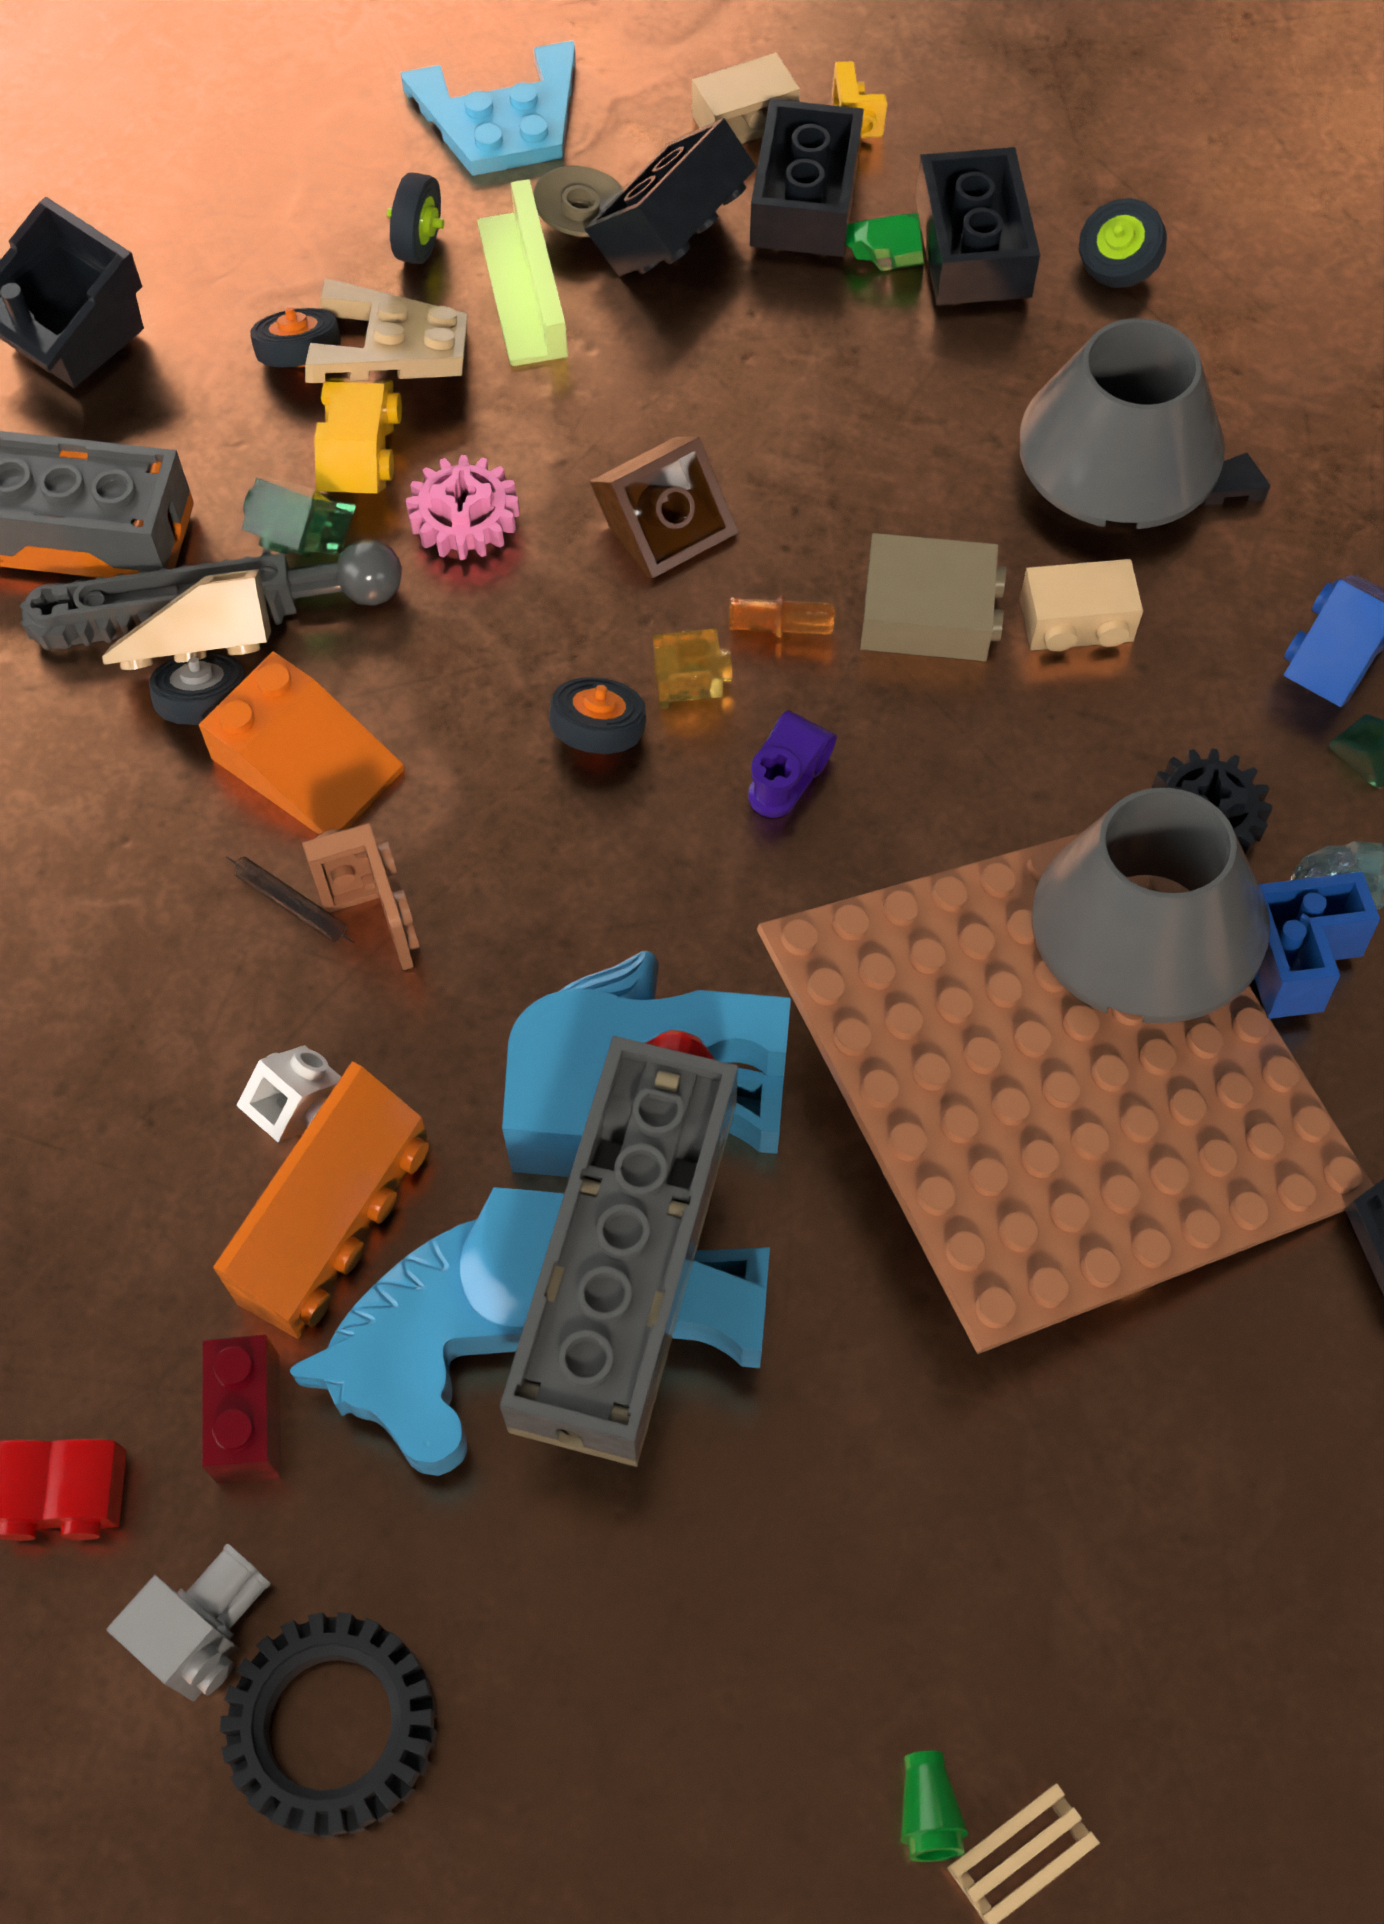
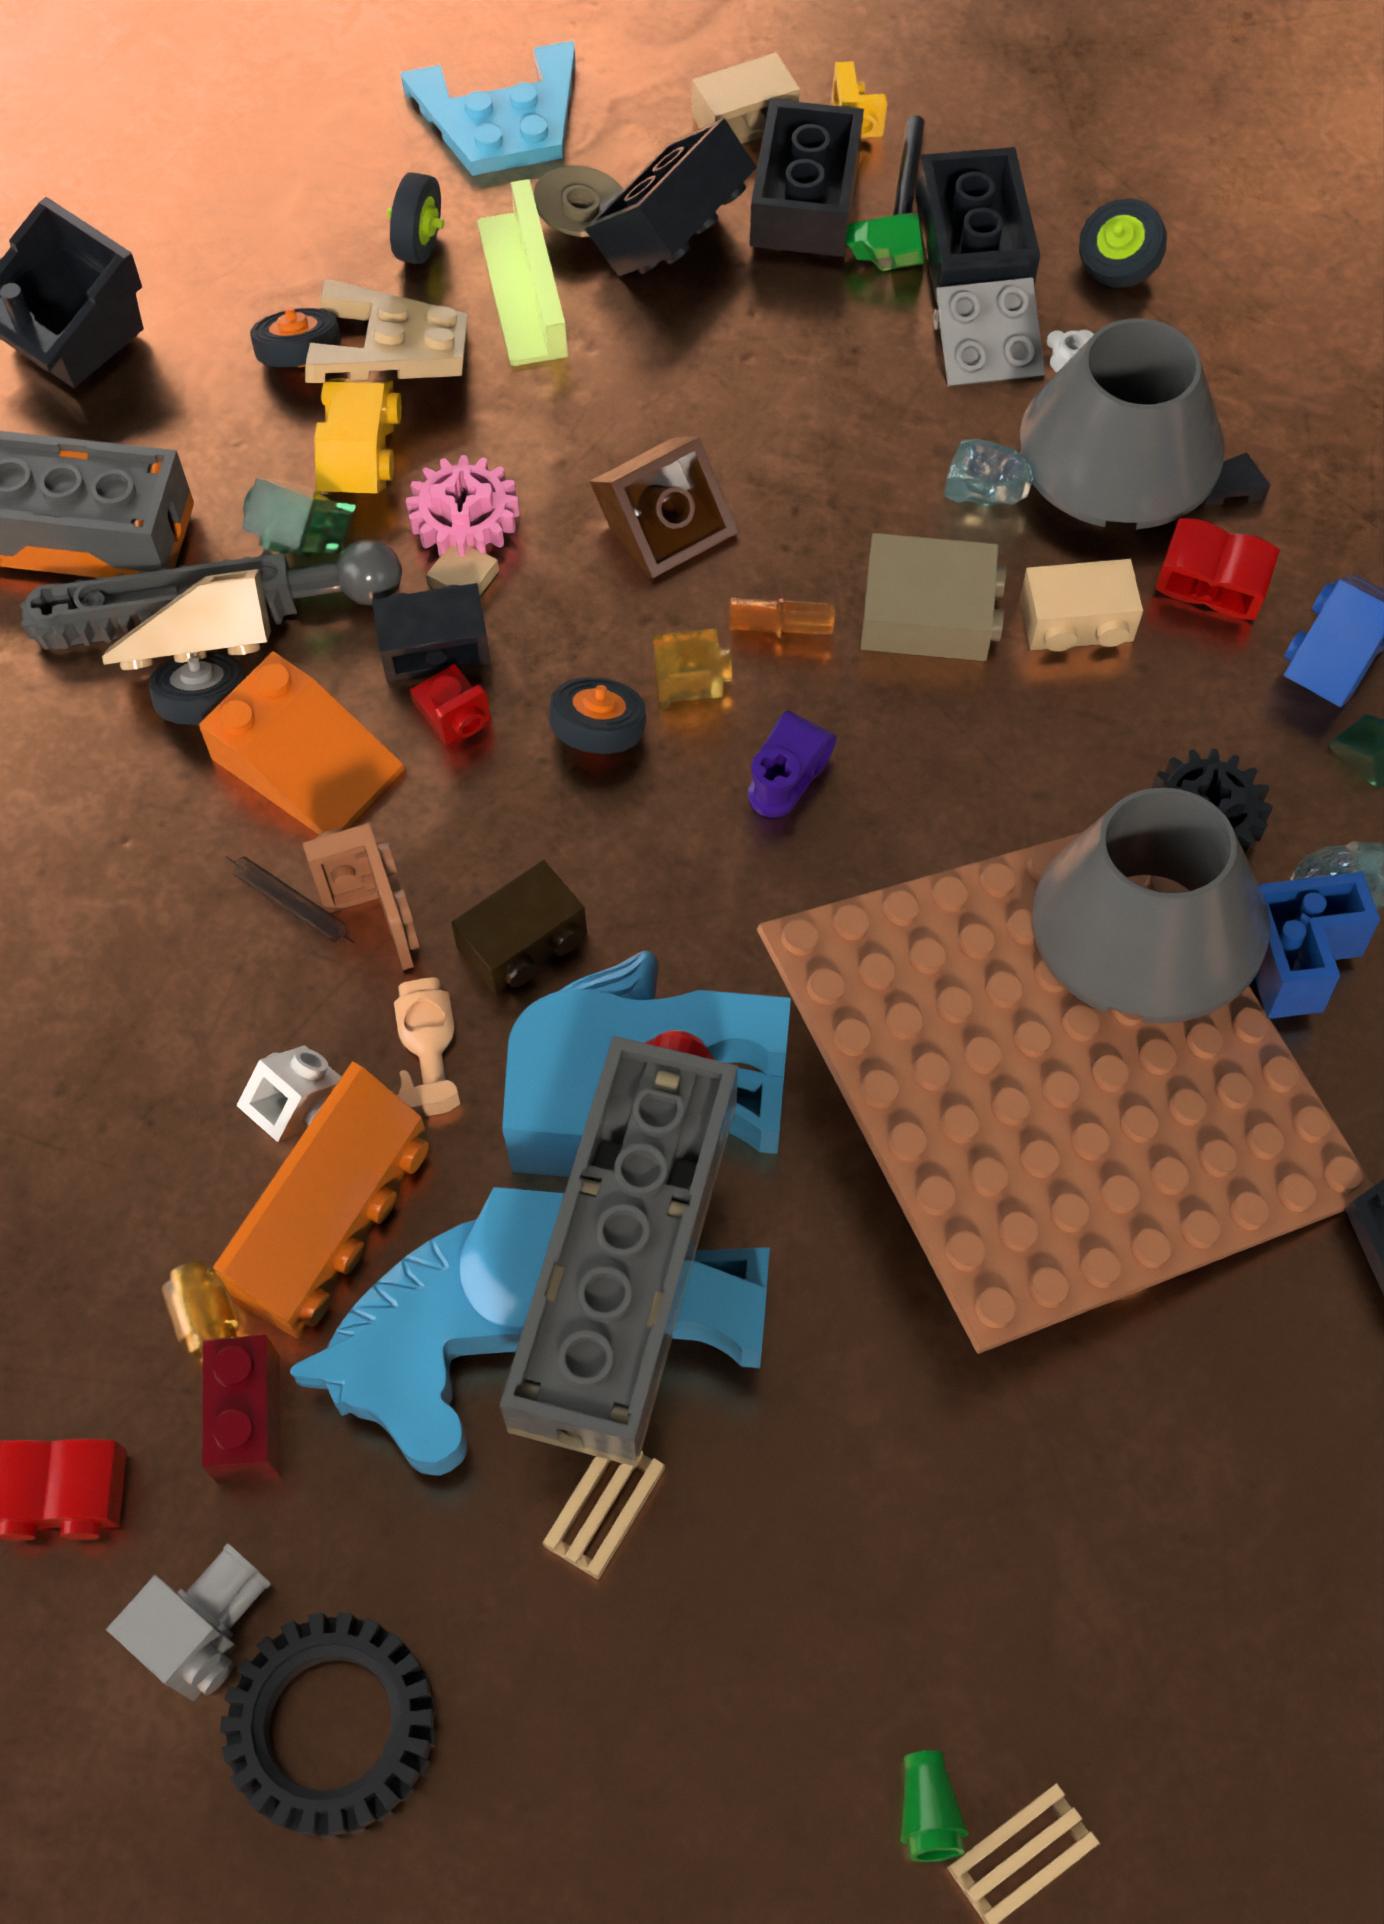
(198, 1306): none -> clear yellow brick
(426, 1030): none -> light nougat piece
(431, 631): none -> black brick
(452, 704): none -> red bracket
(463, 570): none -> tan tile
(520, 928): none -> dark brown brick
(574, 1554): none -> tan tile
(909, 165): none -> black bar
(987, 474): none -> clear light blue rock
(989, 331): none -> light grey hinge
(1065, 346): none -> white plate
(1217, 568): none -> red brick

